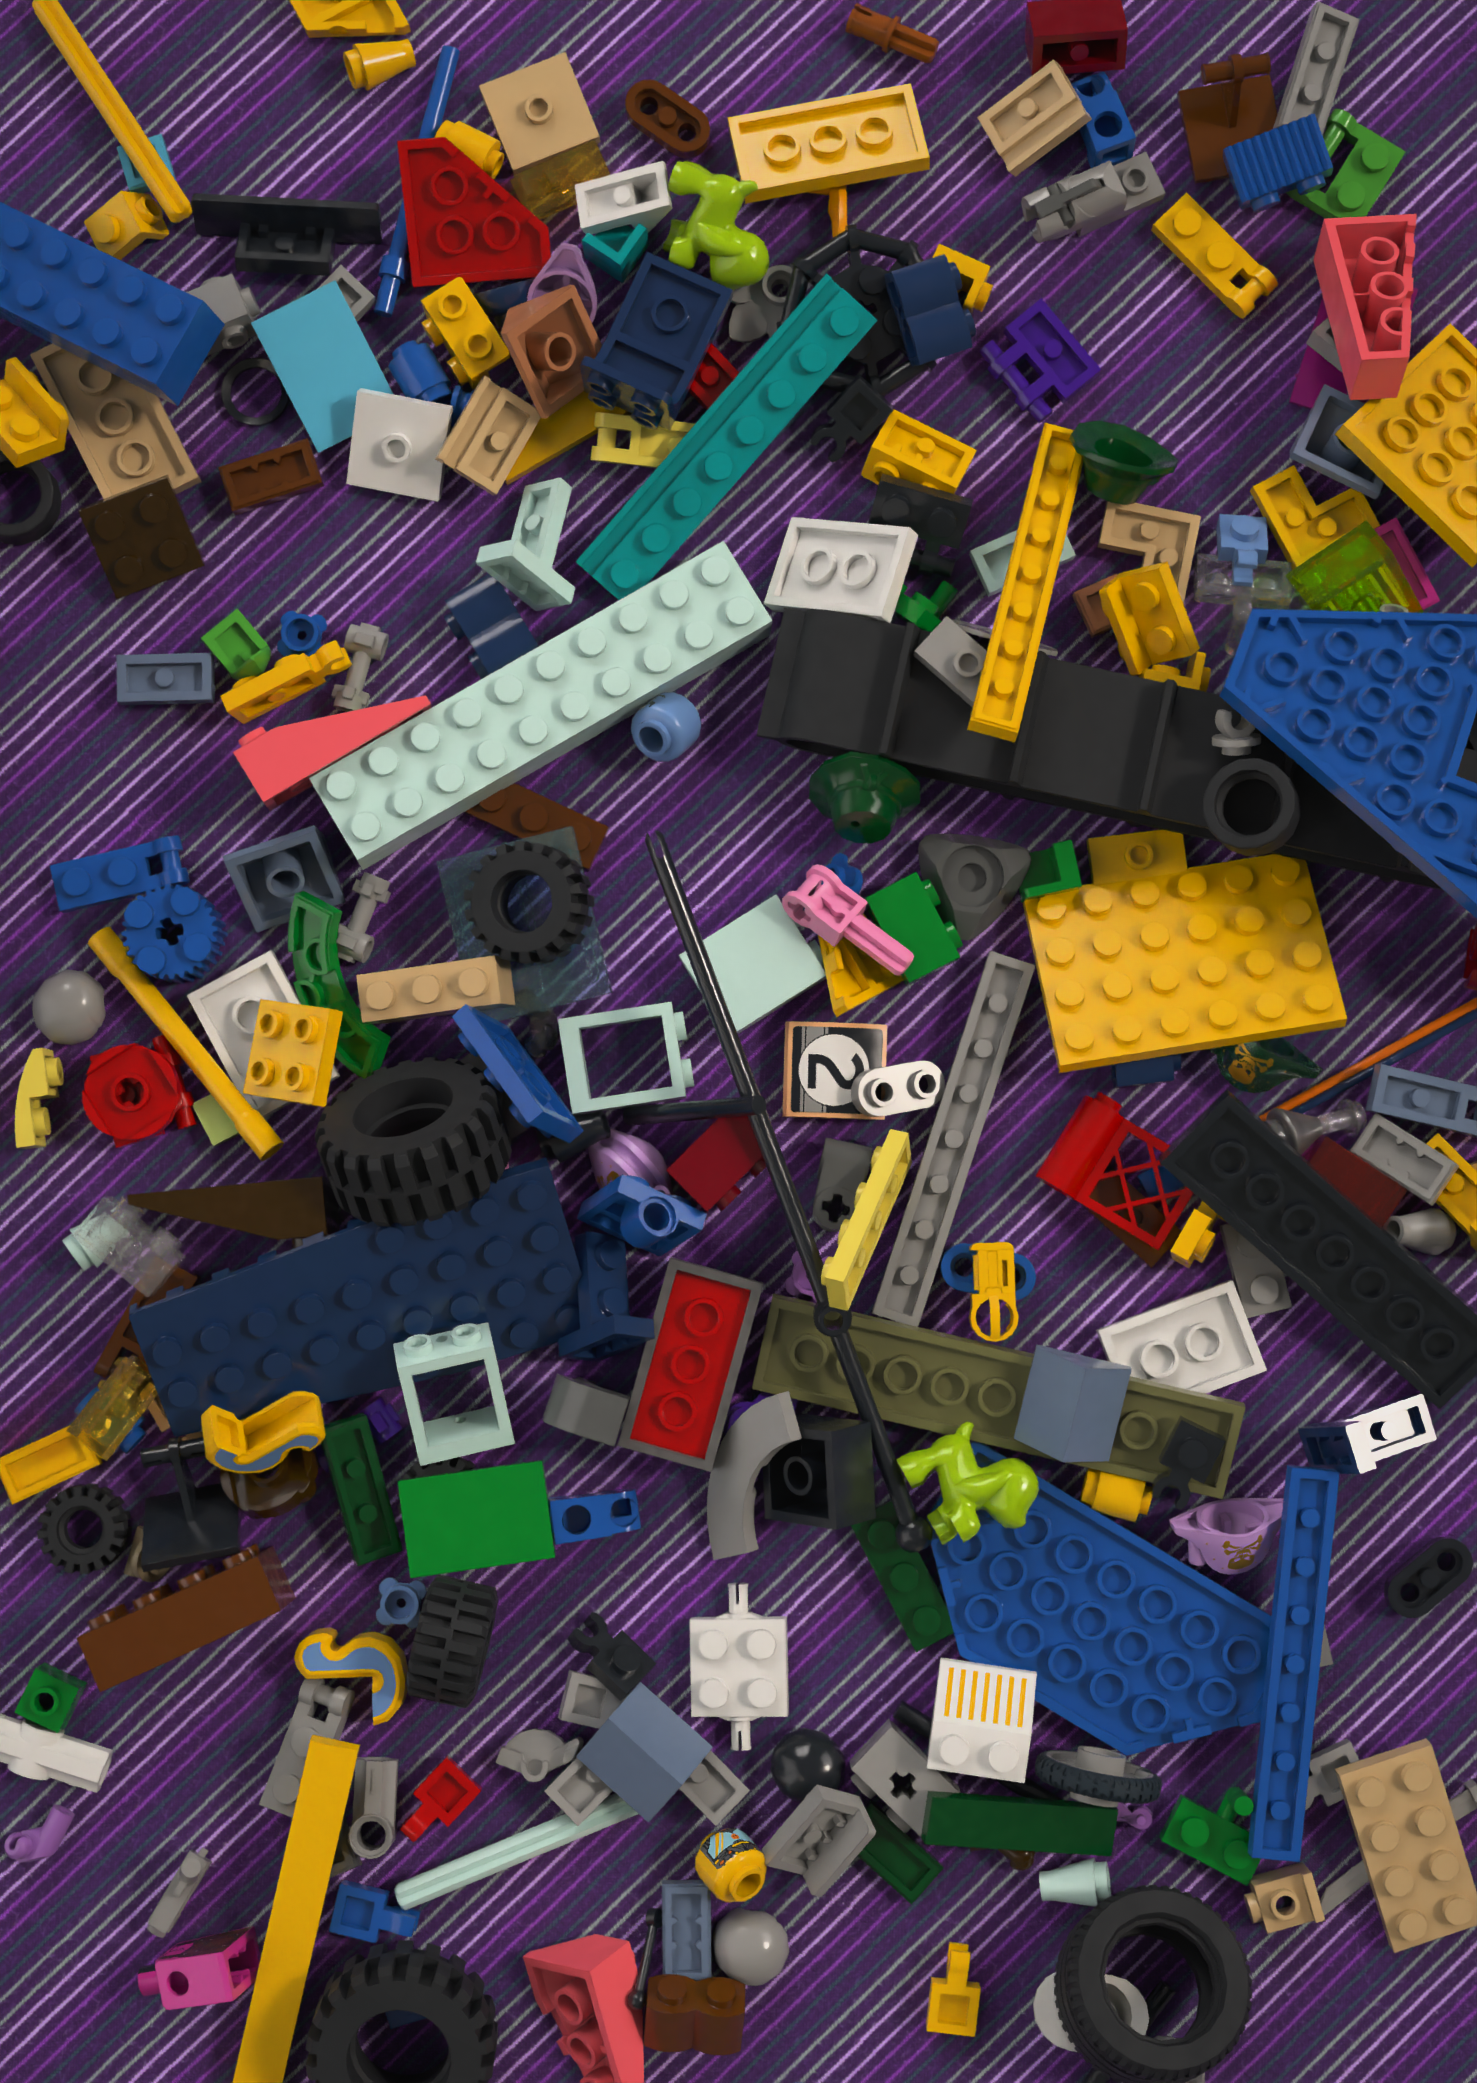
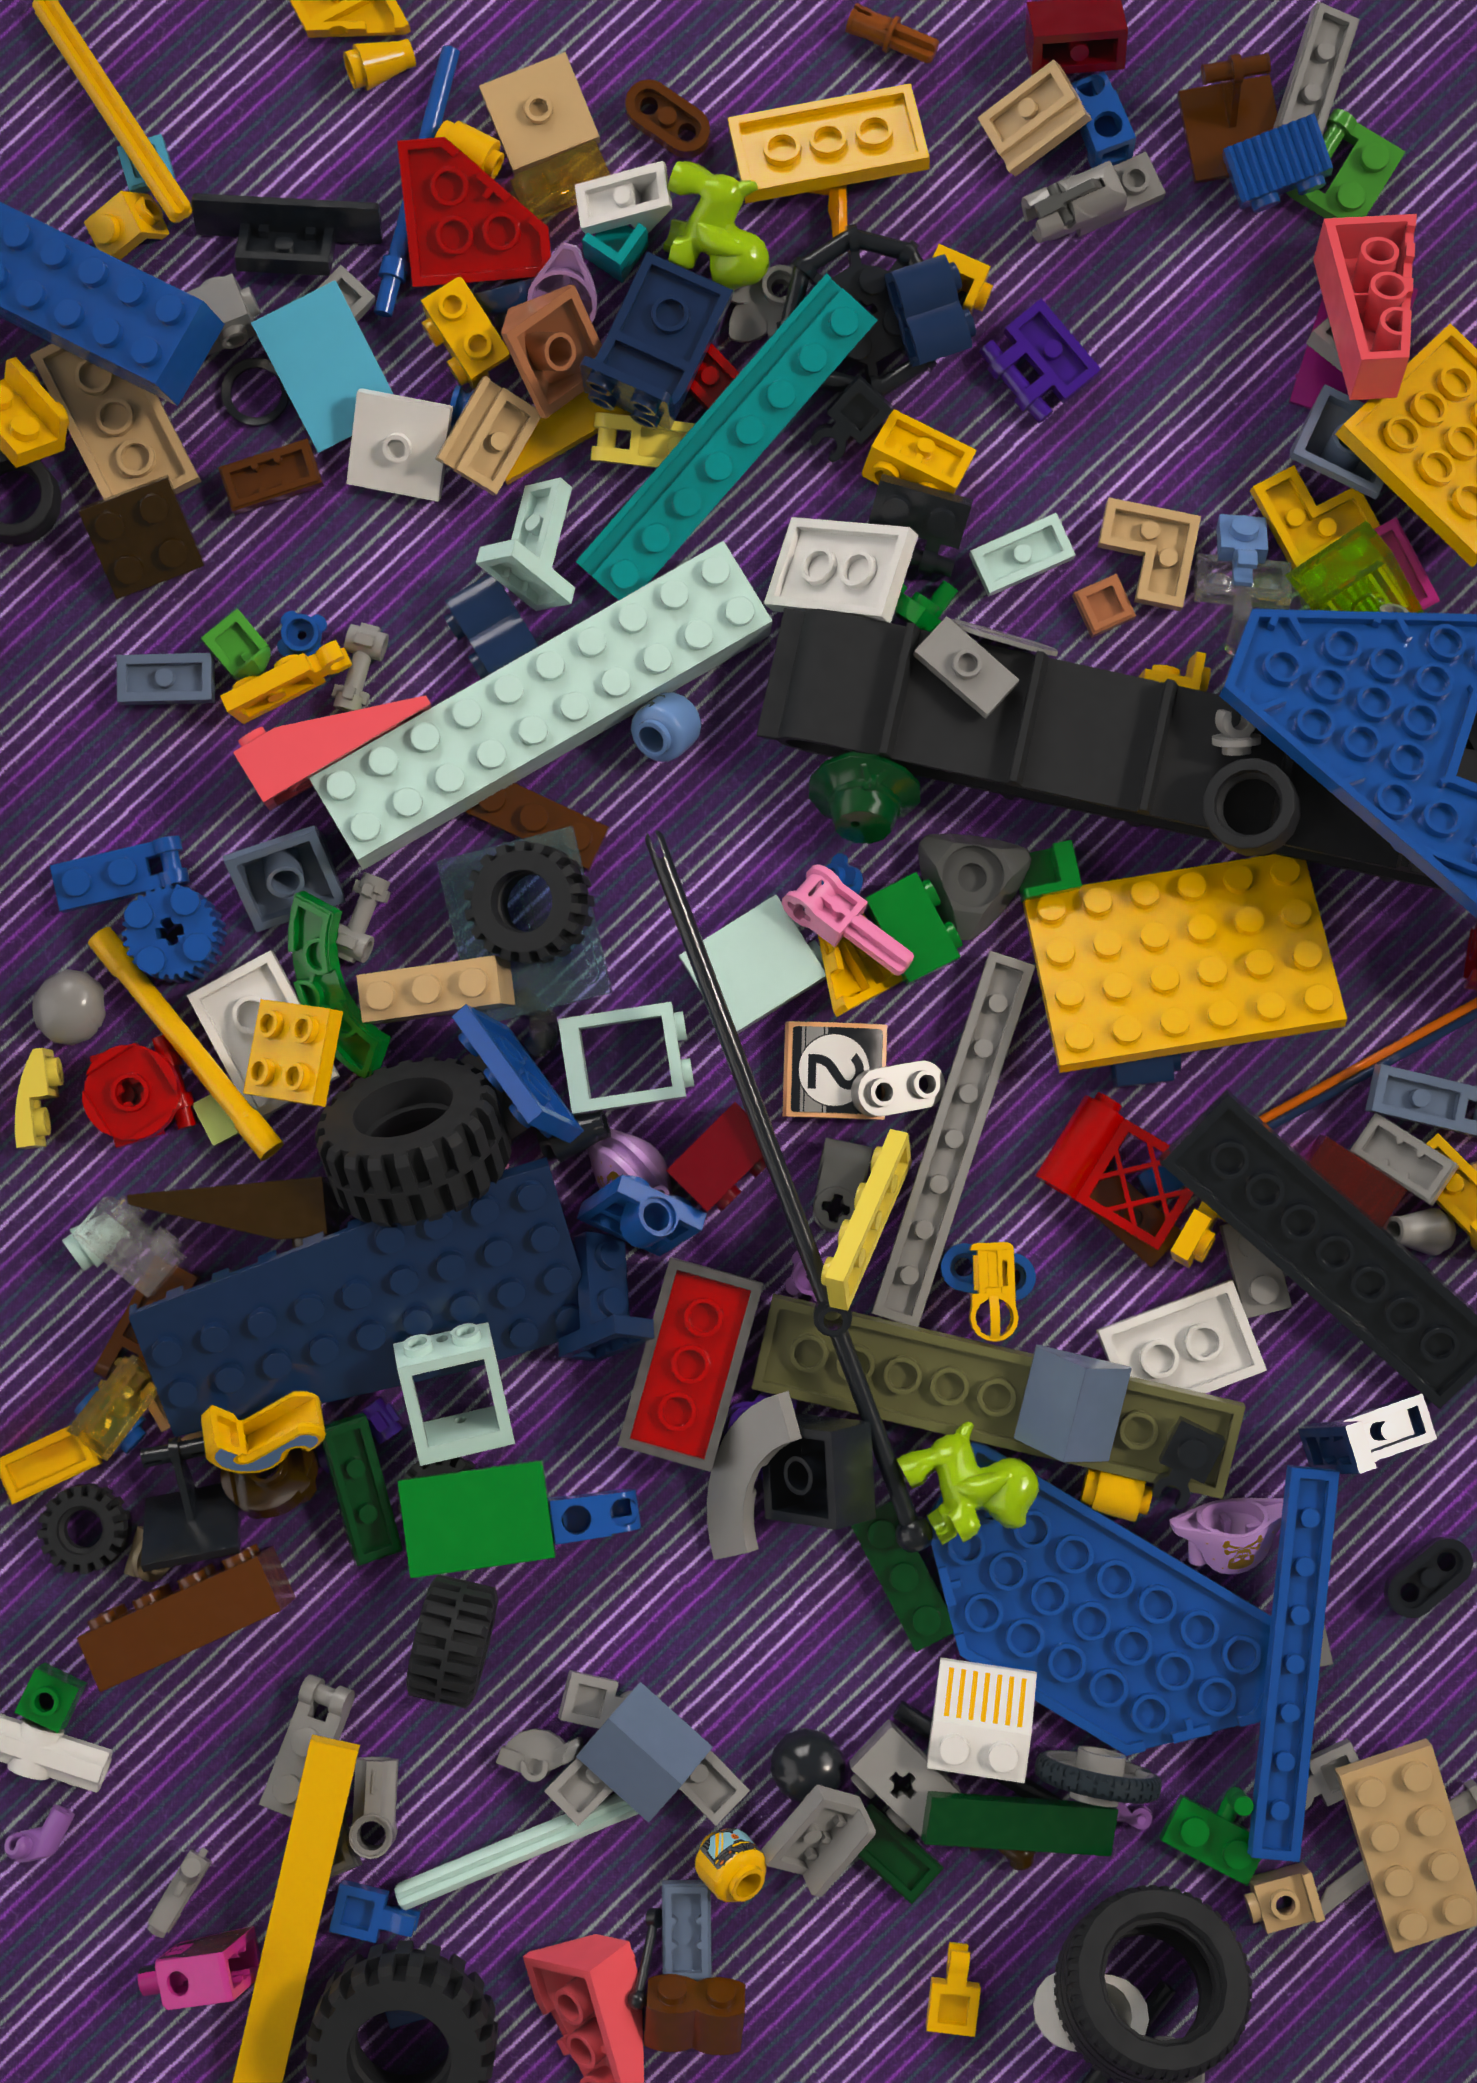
(362, 1656): yellow animal -> none
(389, 1610): medium blue plate -> none
(420, 373): blue brick -> none
(443, 1796): red plate -> none
(586, 1409): dark grey brick -> none
(616, 1660): black plate -> none
(695, 1110): black bar -> none
(739, 1666): white plate -> none
(750, 1946): light grey hair -> none
(1027, 587): yellow tile -> none
(1077, 1883): light aqua cone -> none
(1120, 460): dark green hat -> none
(1135, 856): yellow plate -> none
(1148, 617): yellow bracket -> none
(1213, 255): yellow plate -> none
(1263, 1064): clear green hat -> none
(1303, 1130): piece -> none

